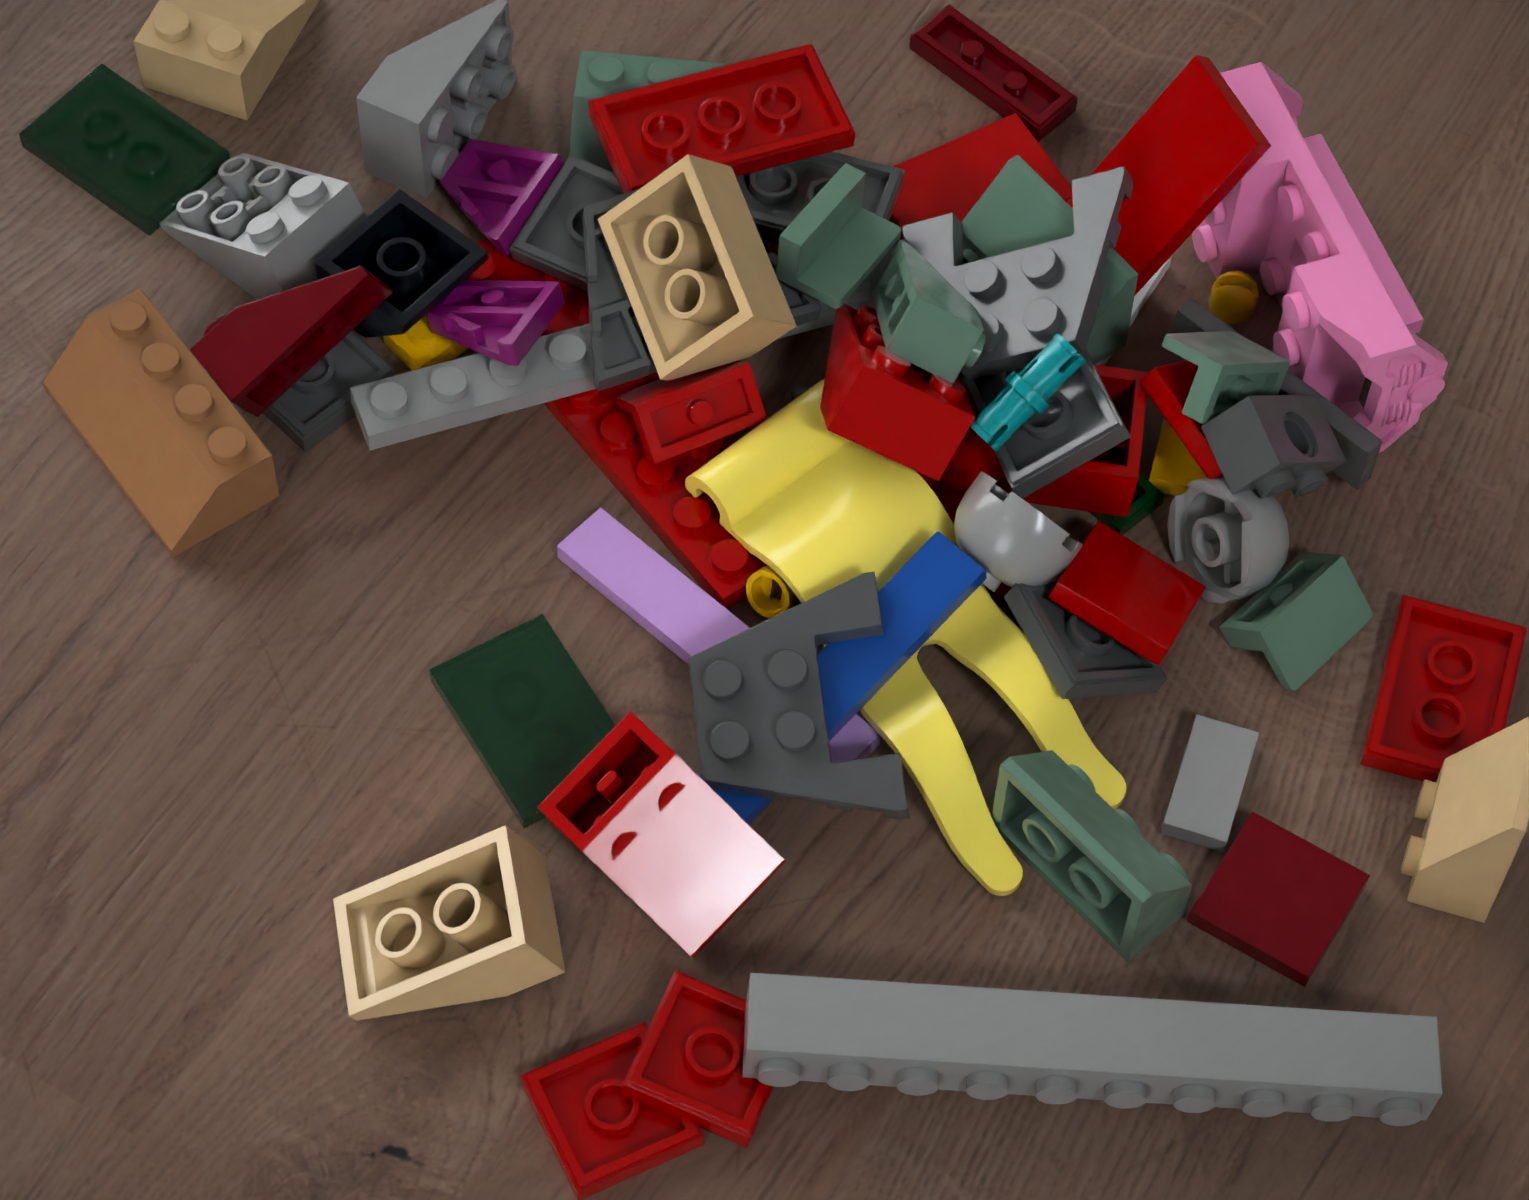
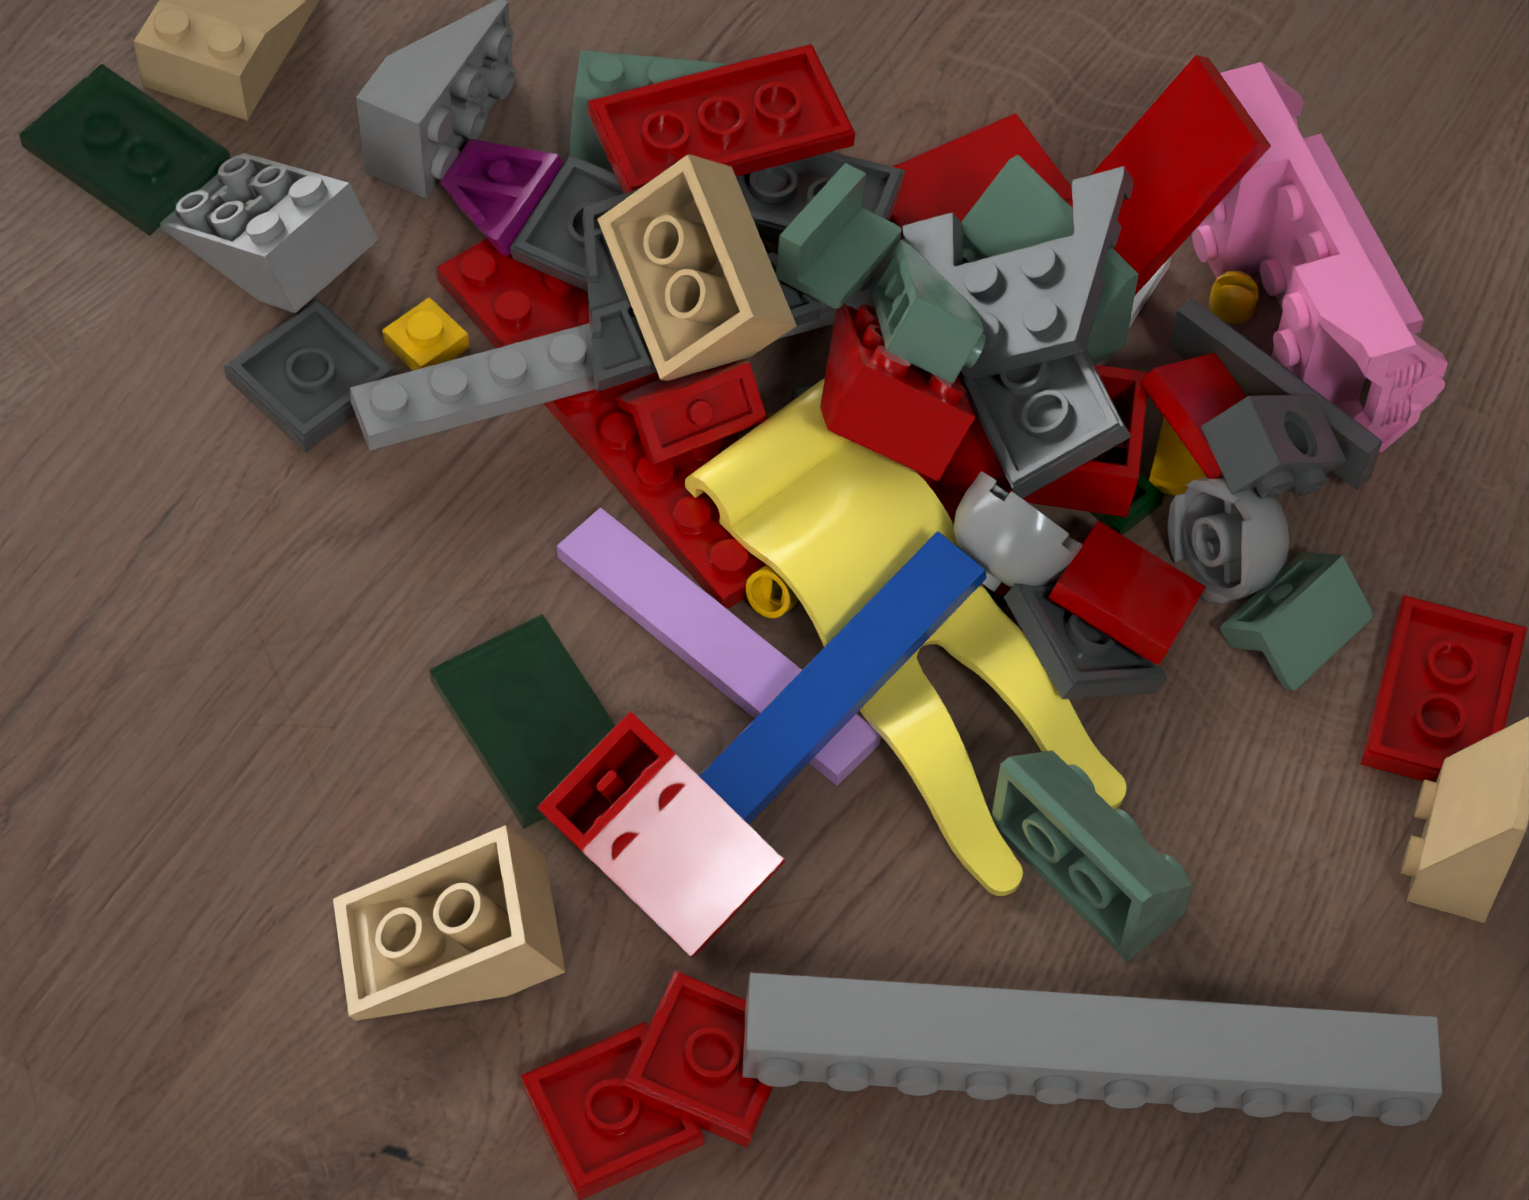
(160, 424): medium nougat slope -> none
(277, 339): dark red slope -> none
(412, 254): black slope -> none
(497, 316): magenta wing -> none
(766, 713): dark grey wing -> none
(992, 71): dark red tile -> none
(1027, 392): teal pin -> none
(1210, 783): light grey tile -> none
(1227, 370): sand green panel -> none
(1278, 899): dark red tile -> none

